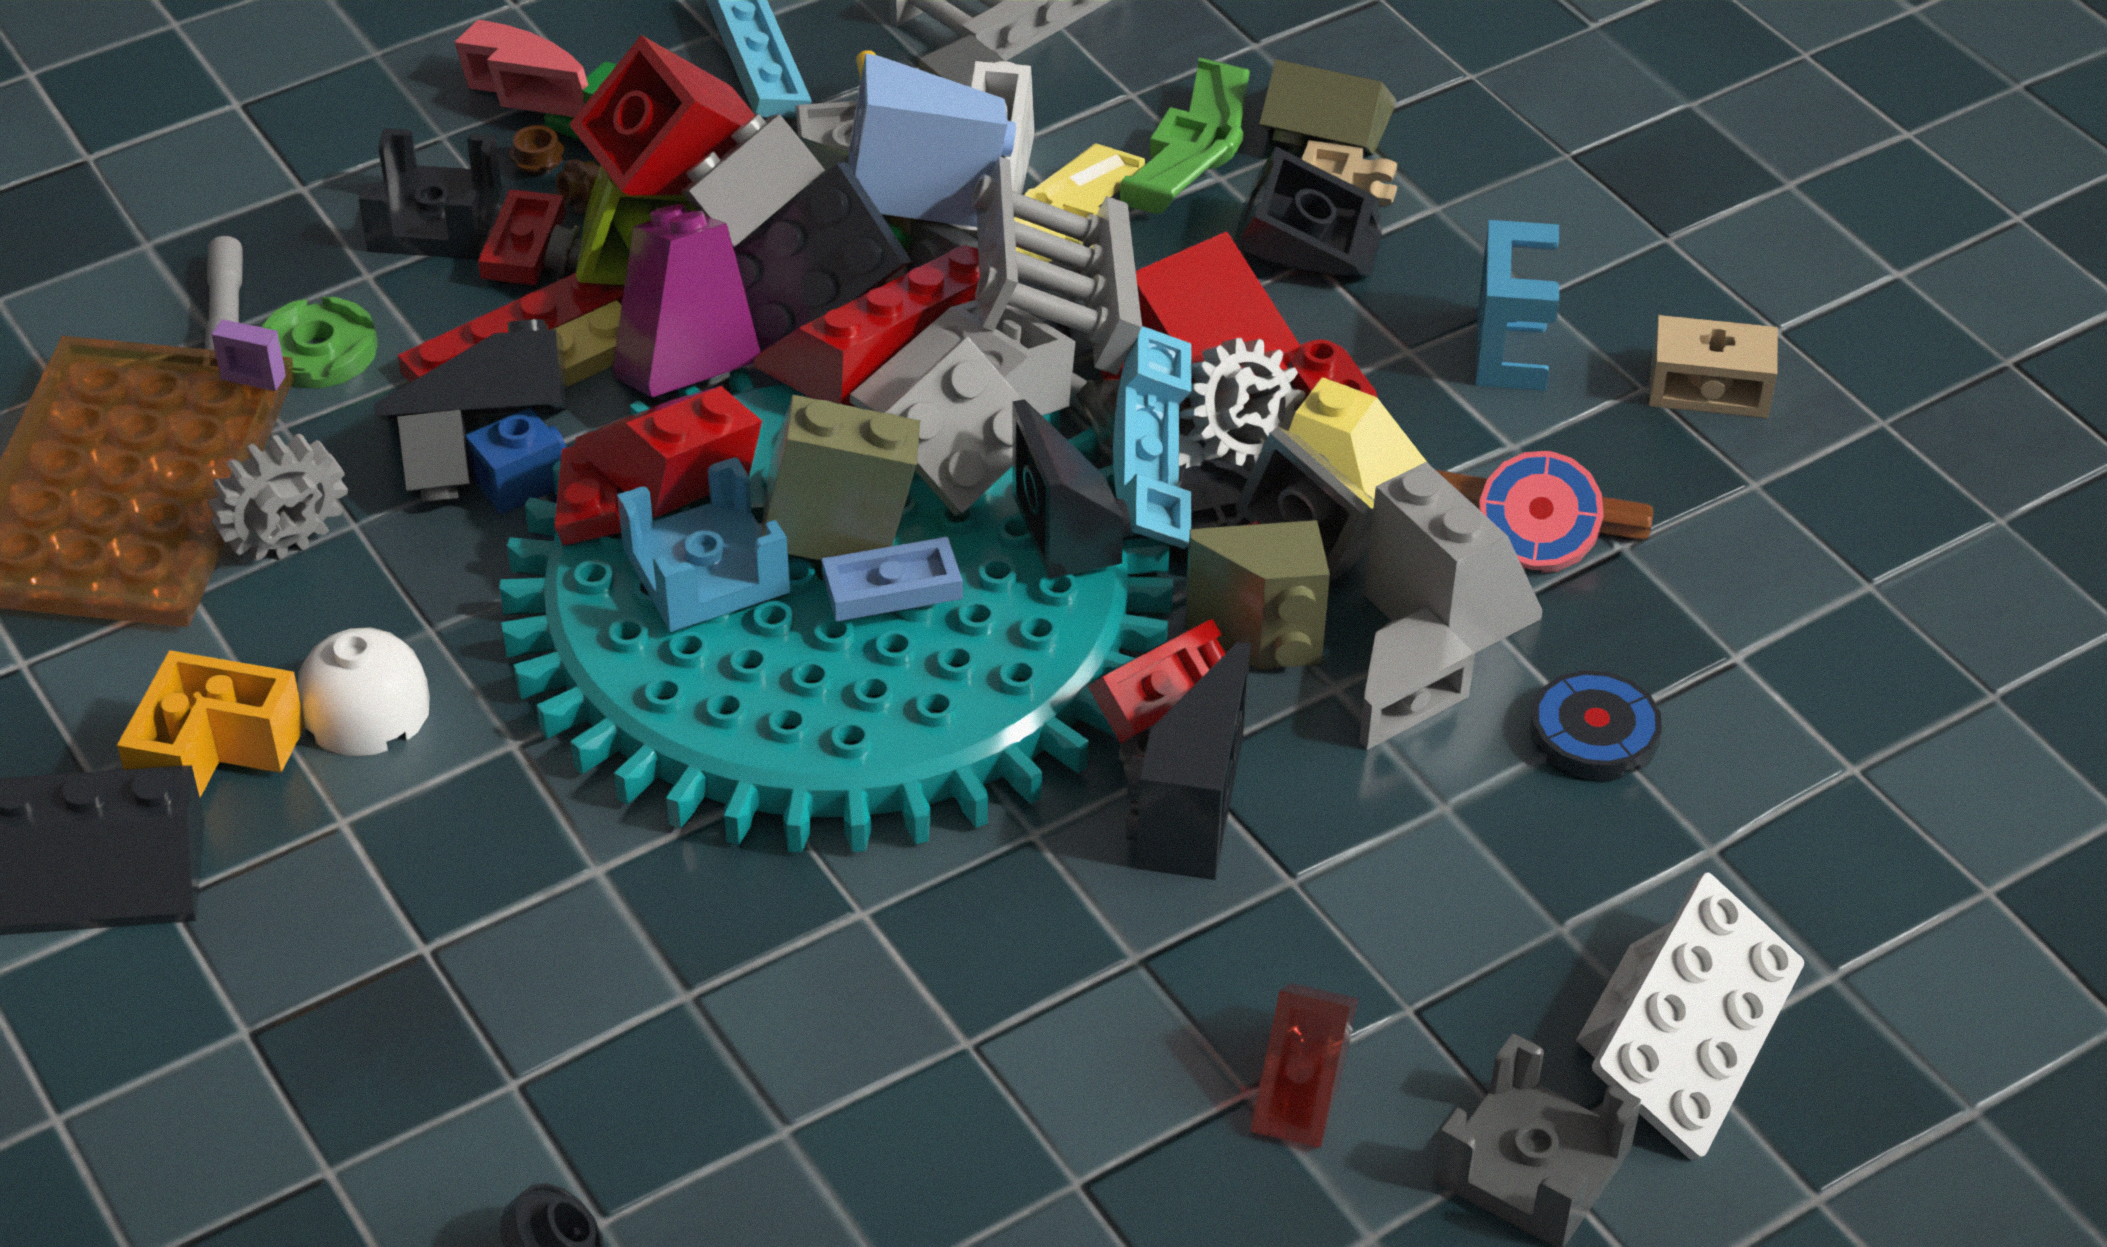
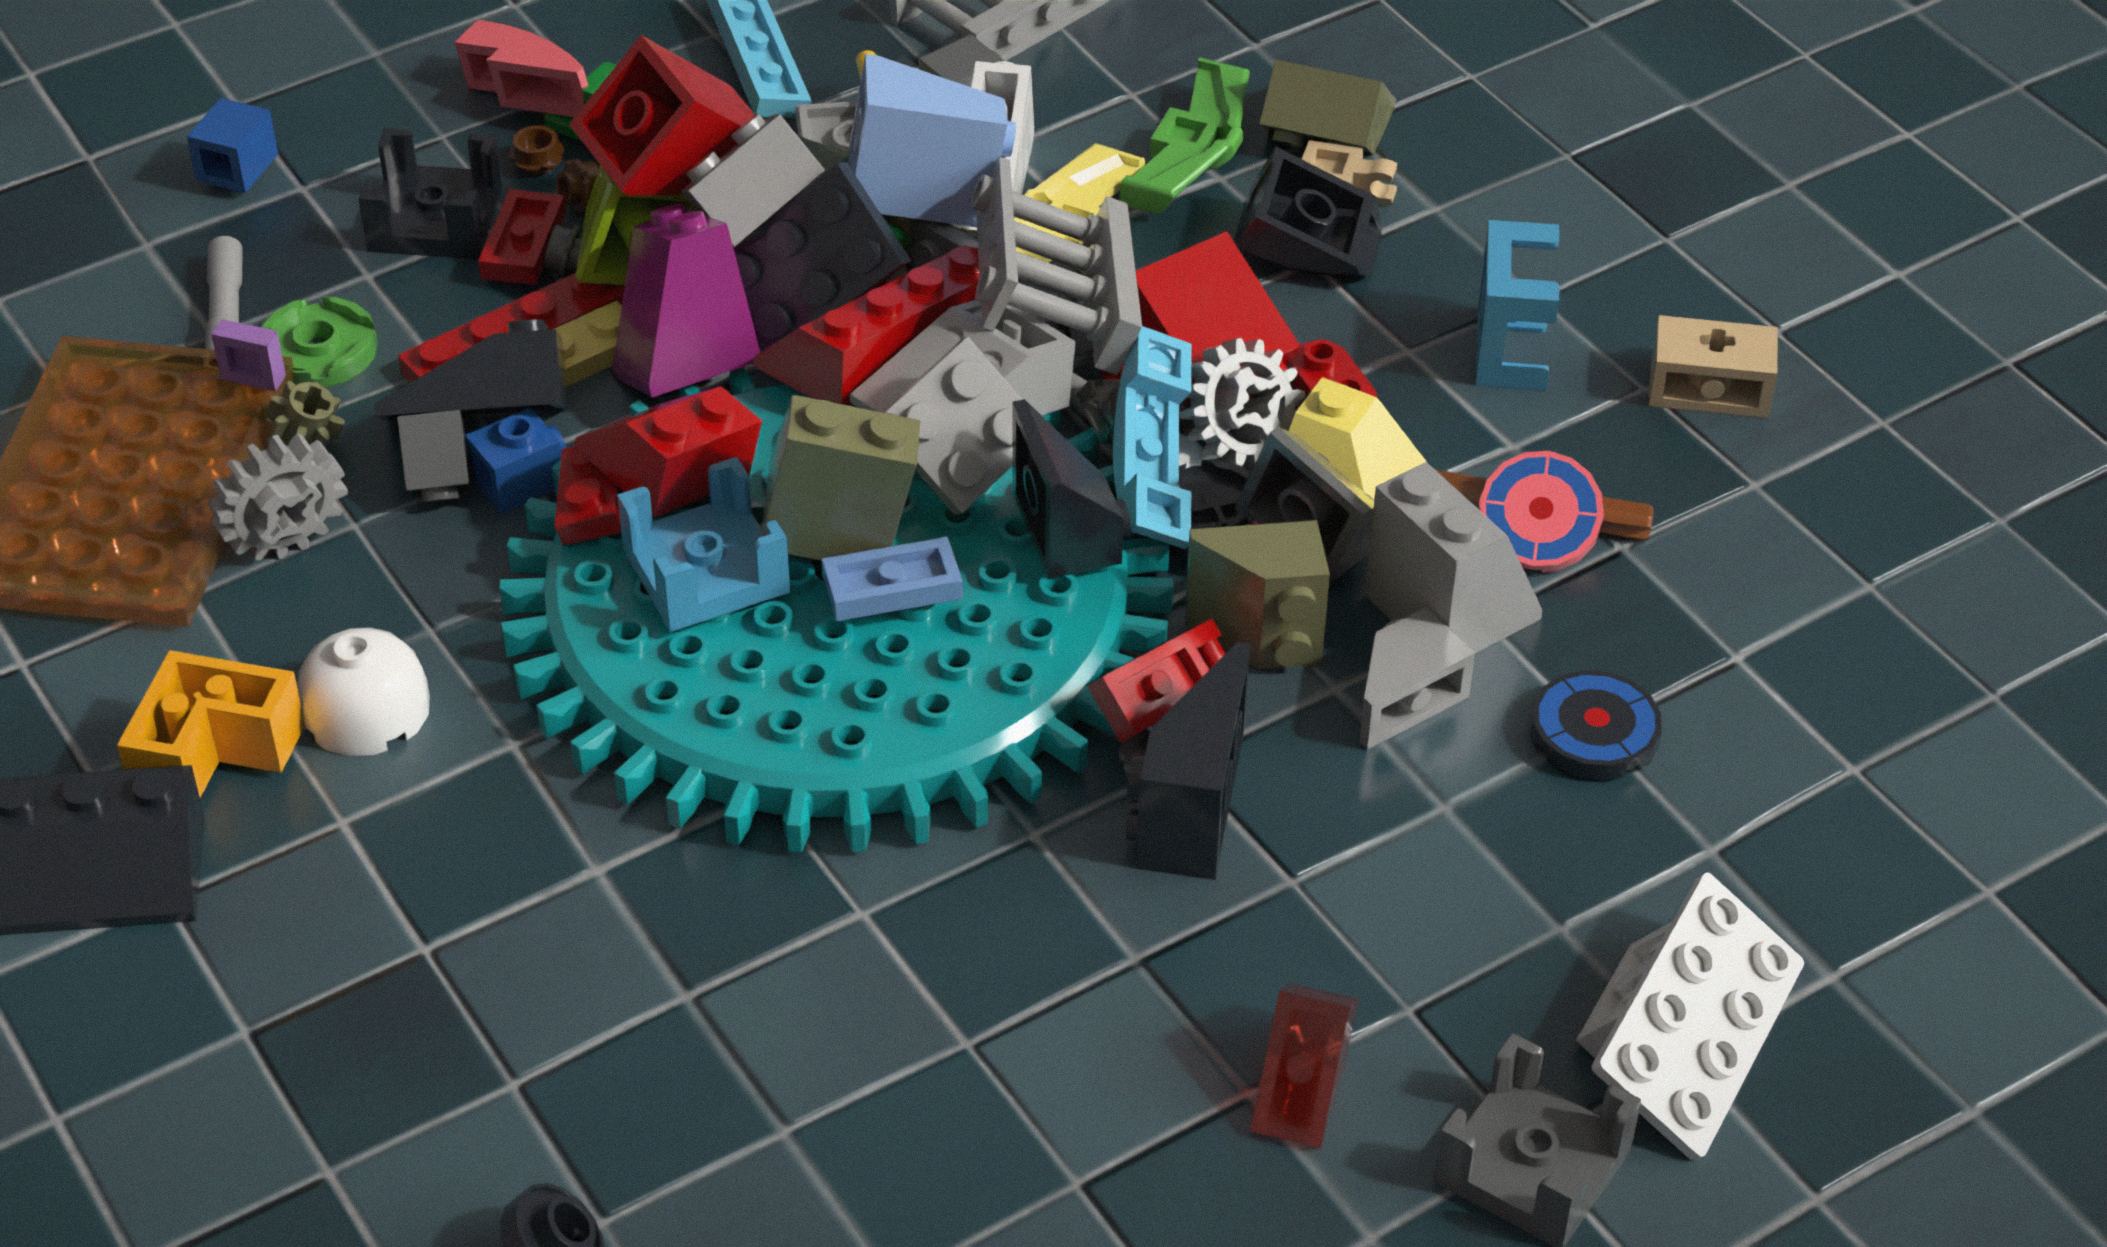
(232, 145): none -> blue brick
(306, 411): none -> olive gear

